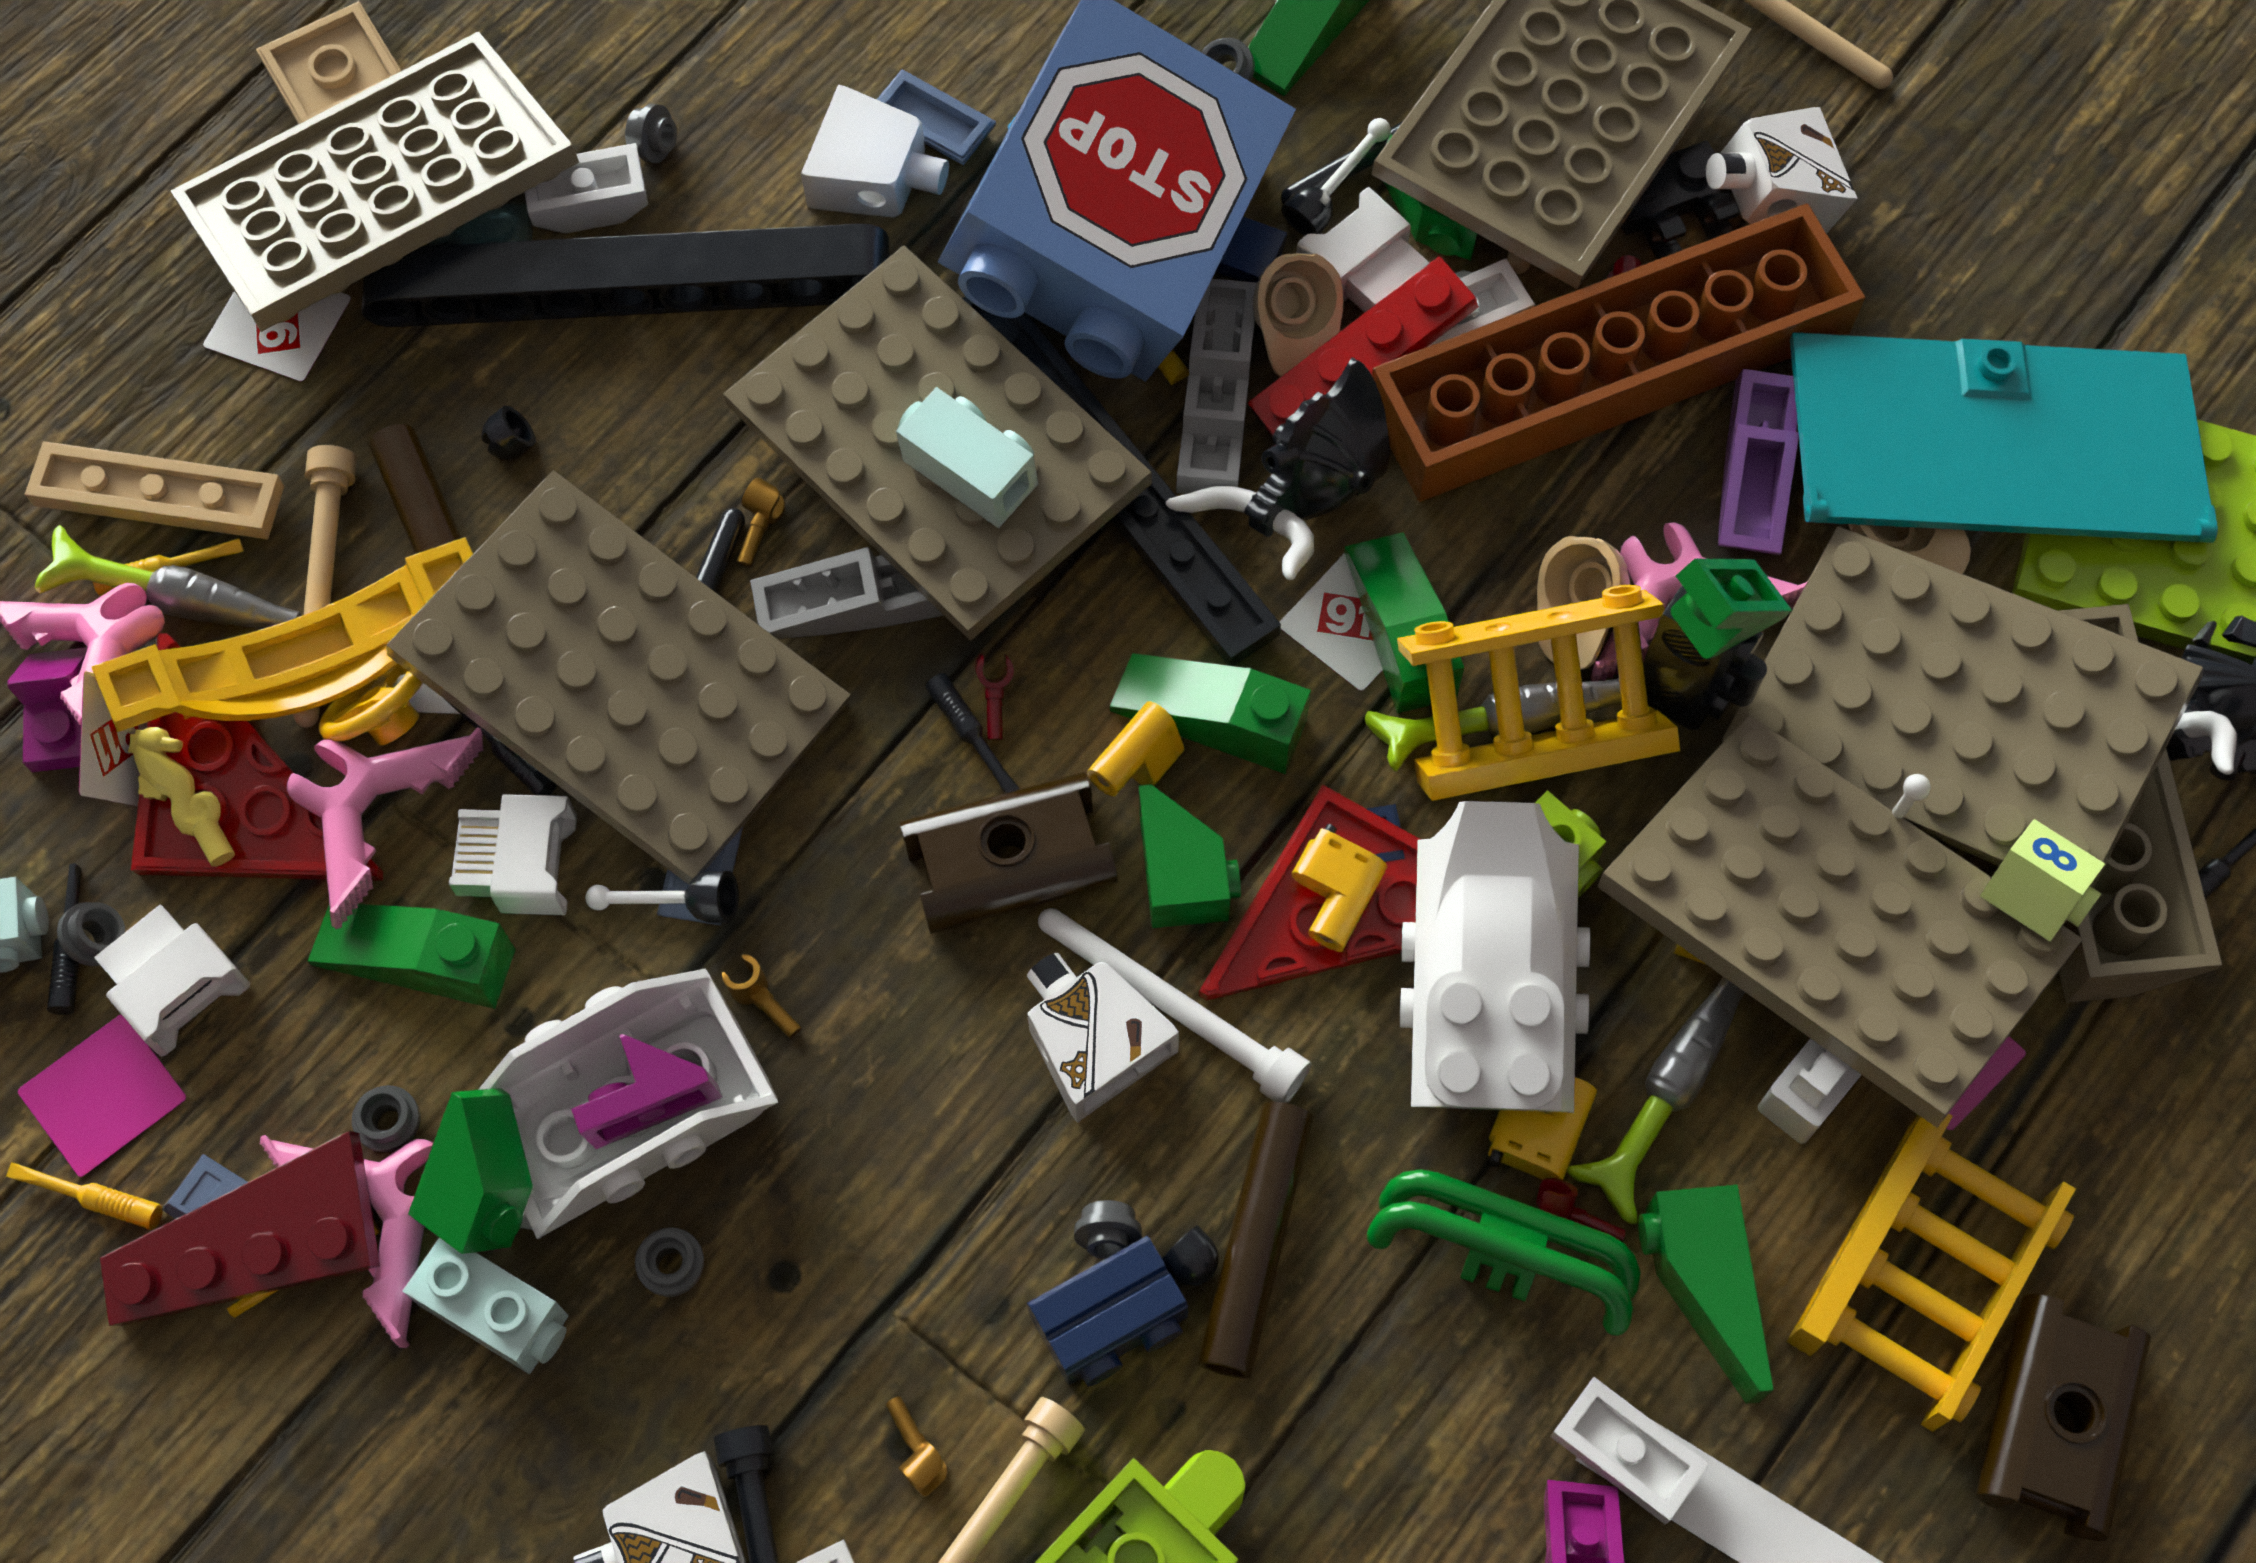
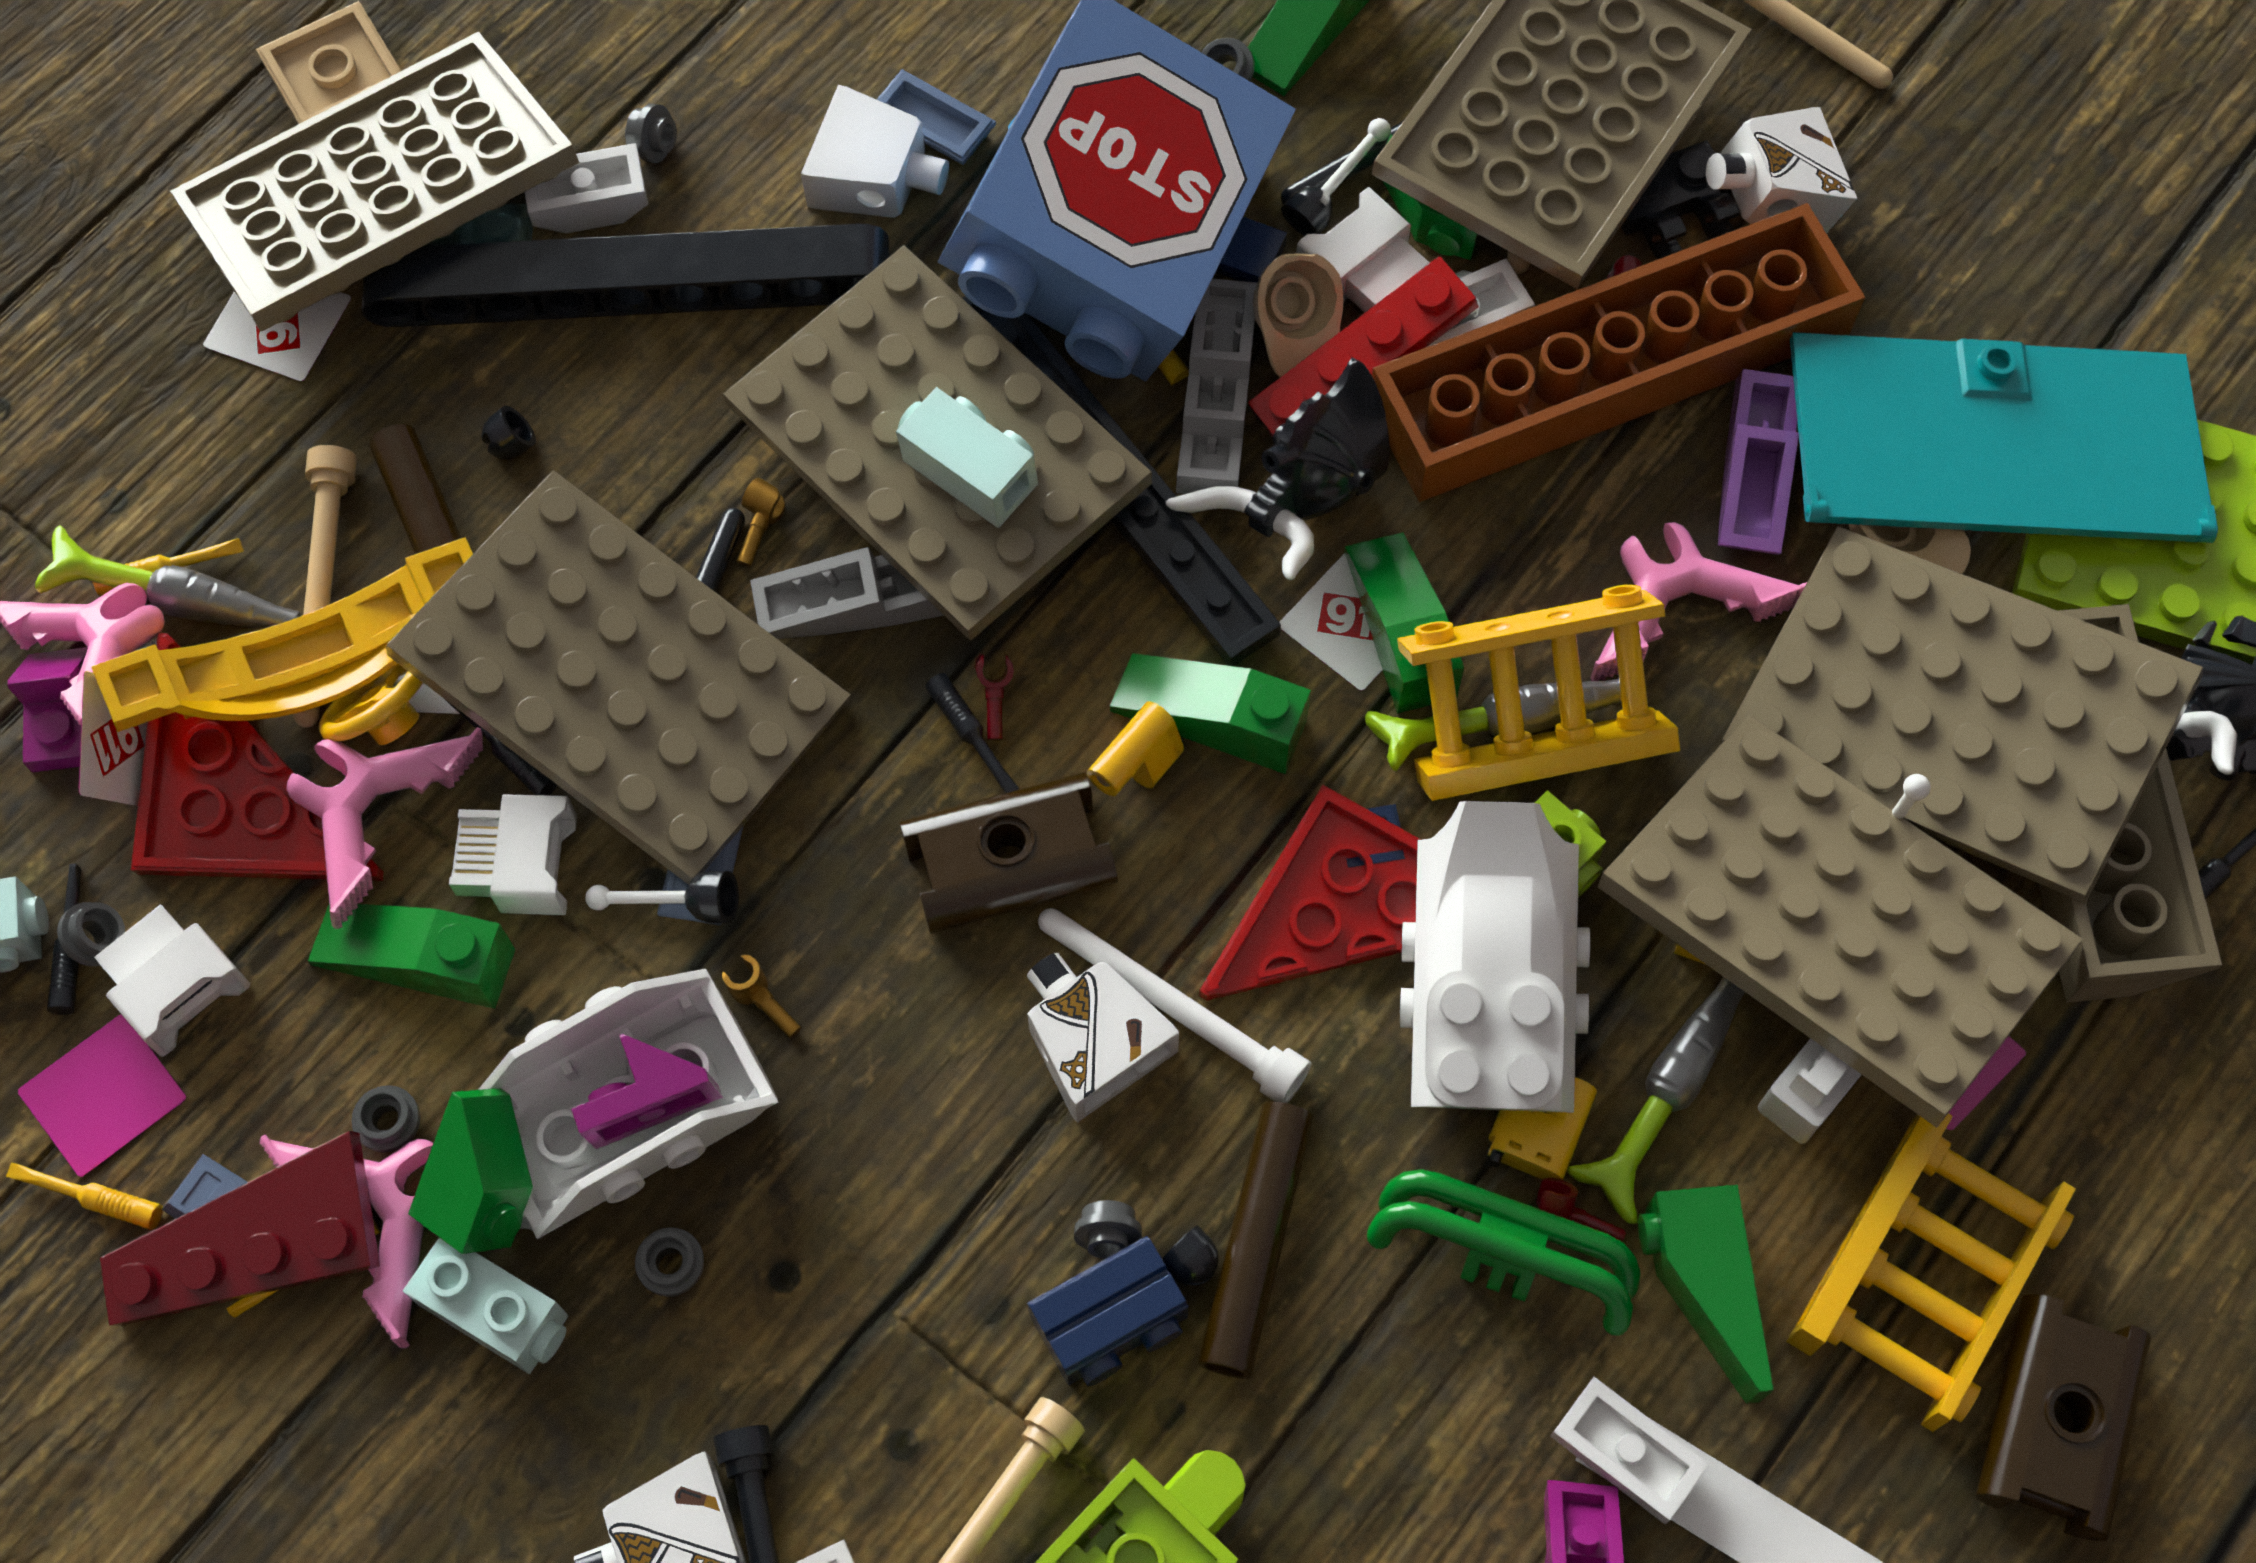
(155, 490): tan plate -> none
(165, 778): light yellow animal -> none
(925, 1466): pearl gold hand -> none
(1183, 864): green slope -> none
(1343, 876): yellow piece -> none
(1579, 572): tan piece -> none
(1693, 687): black piece -> none
(1726, 603): green slope -> none
(2044, 881): yellowish green brick -> none

